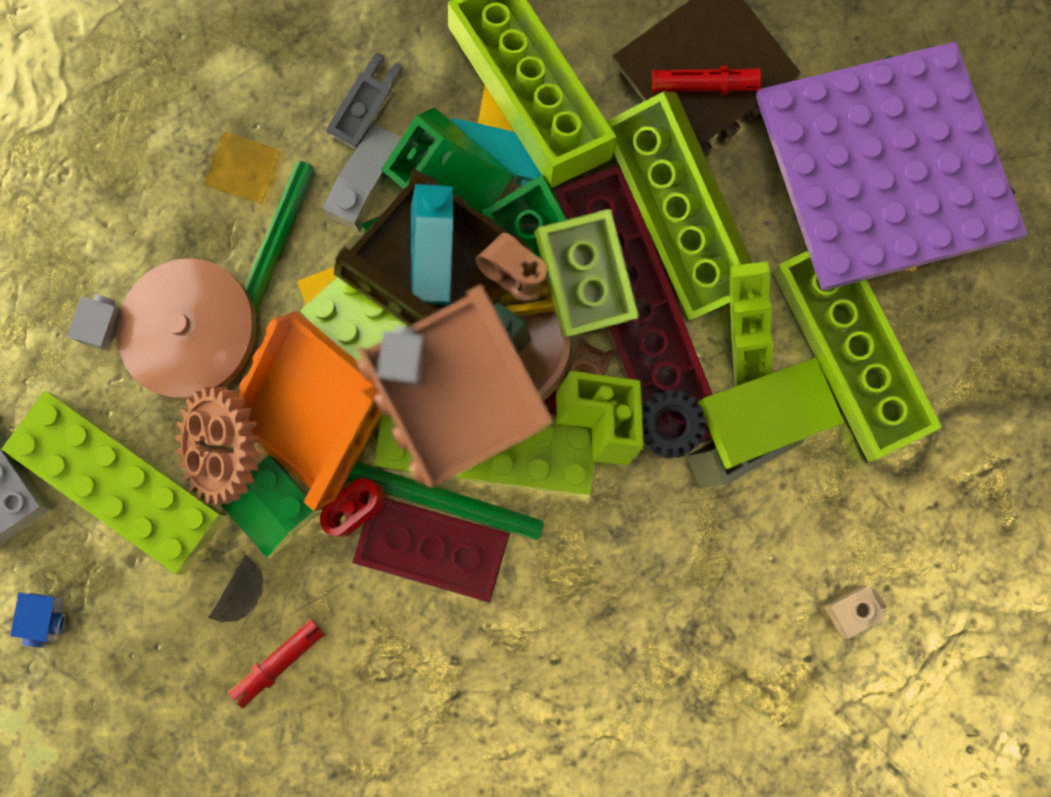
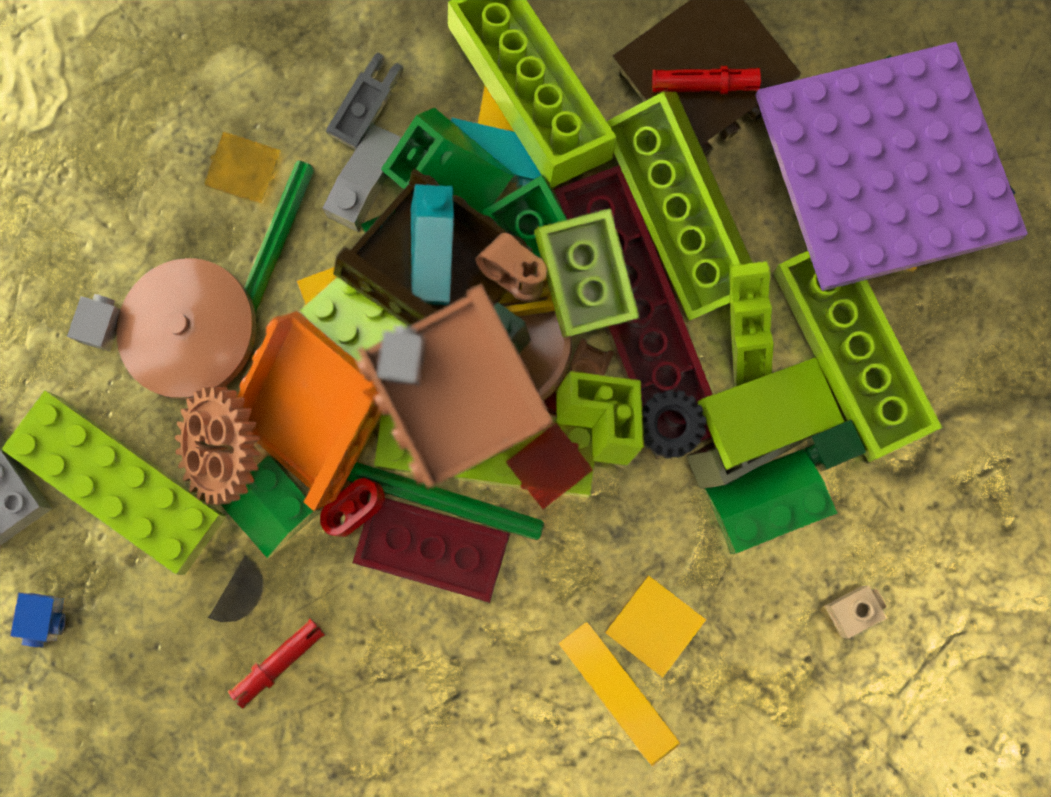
(549, 466): none -> clear red piece
(619, 694): none -> yellow slope
(655, 626): none -> yellow tile
(770, 501): none -> green slope
(834, 446): none -> dark green brick

